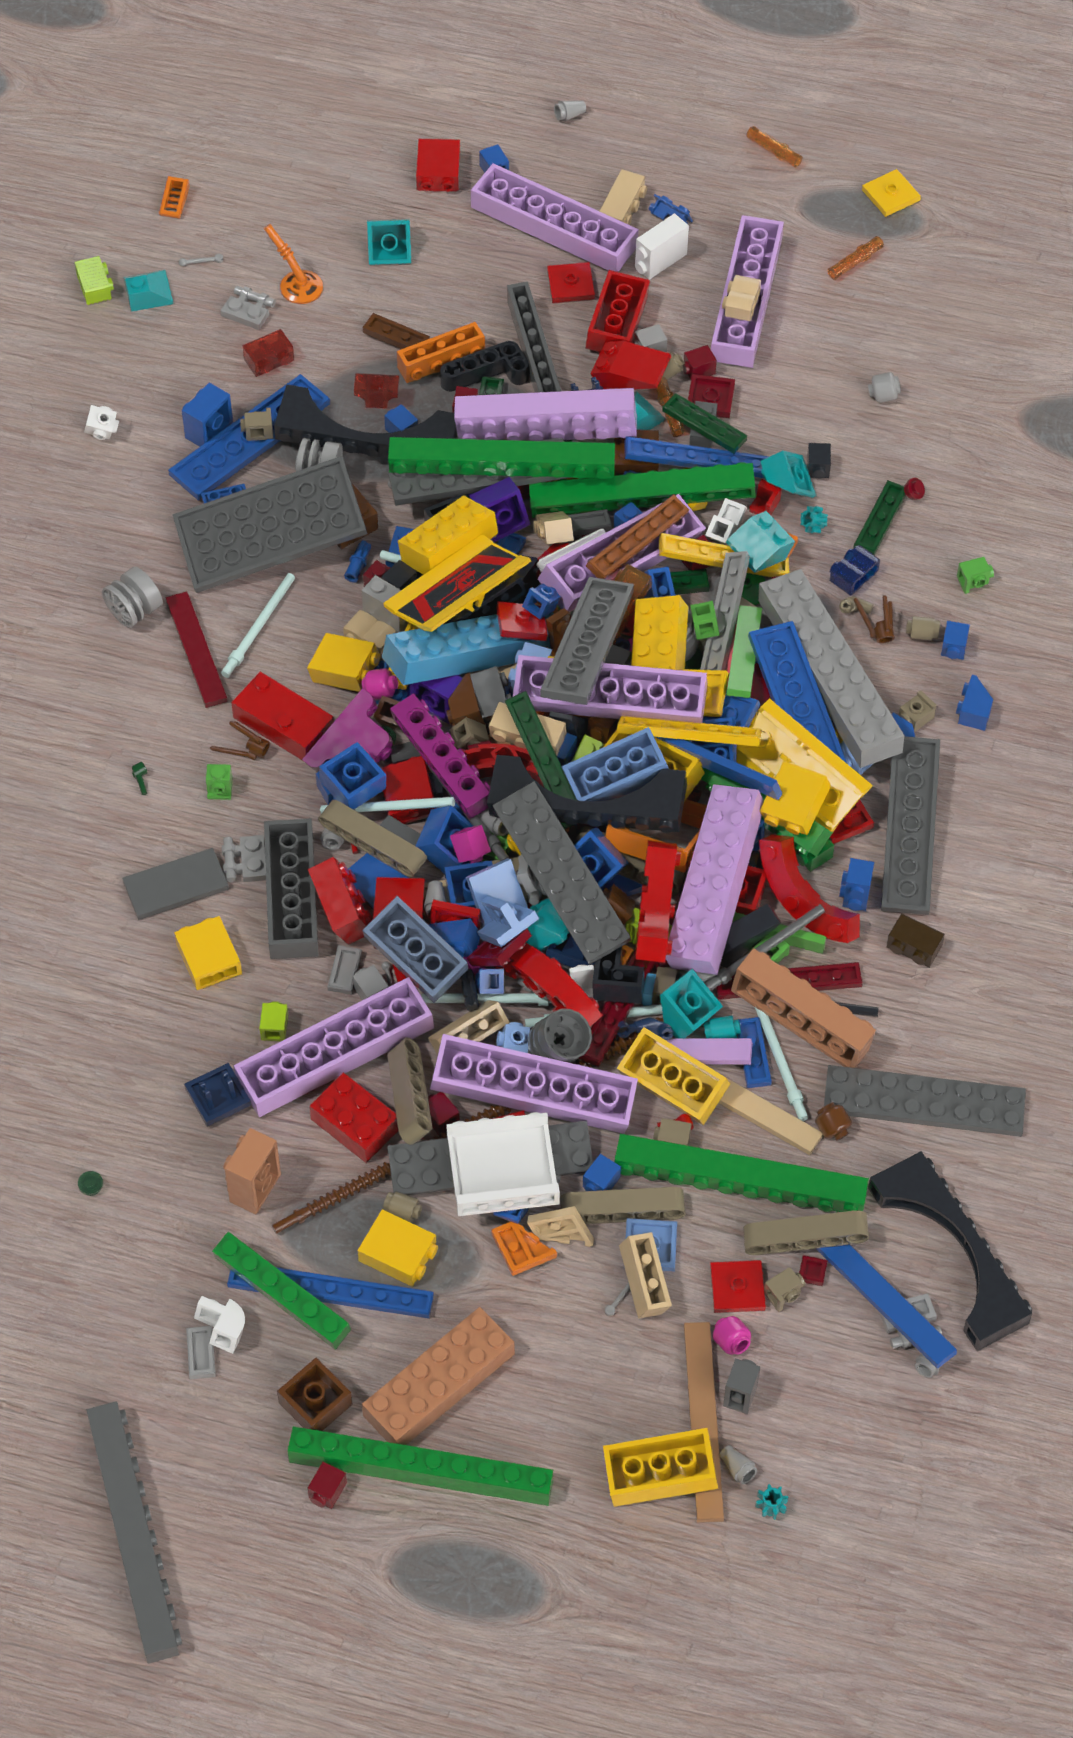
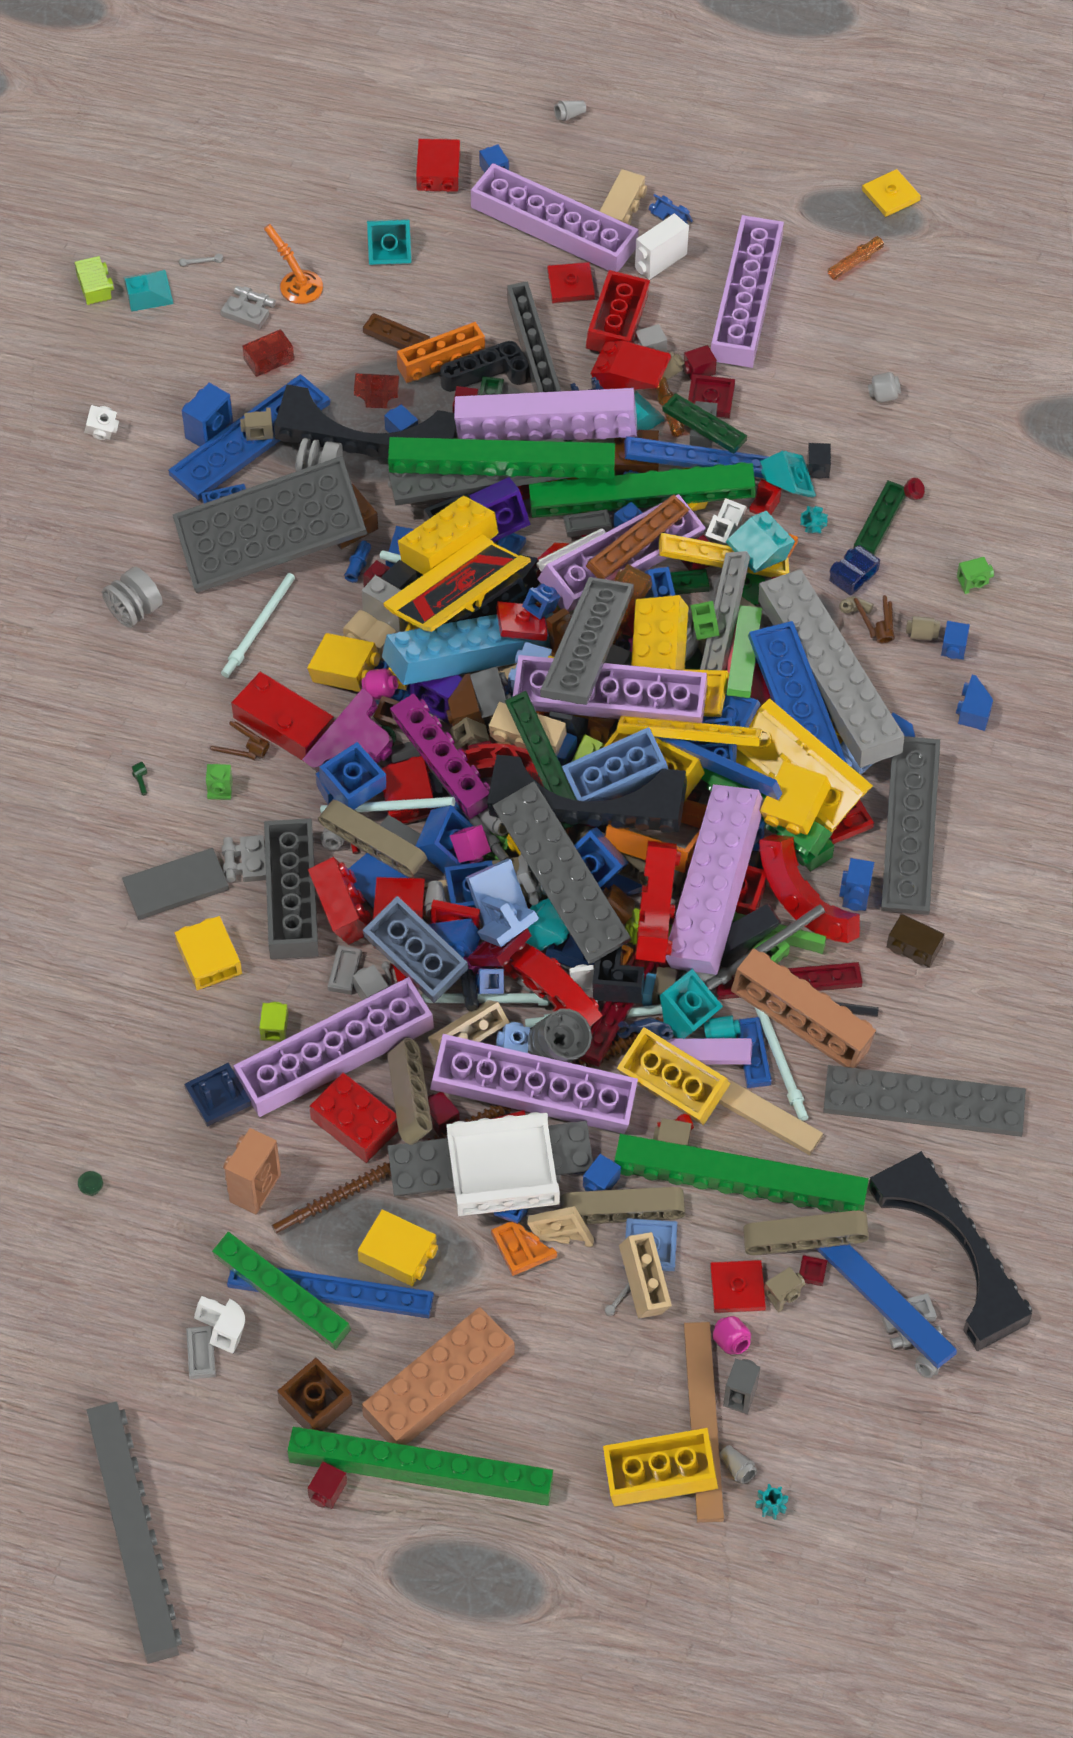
(175, 183): orange slope -> none
(196, 649): dark red tile -> none
(402, 1206): dark tan brick -> none
(553, 527): tan brick -> none
(742, 297): tan brick -> none
(780, 150): clear orange pin -> none
(833, 1121): reddish brown head -> none
(918, 710): dark tan brick -> none

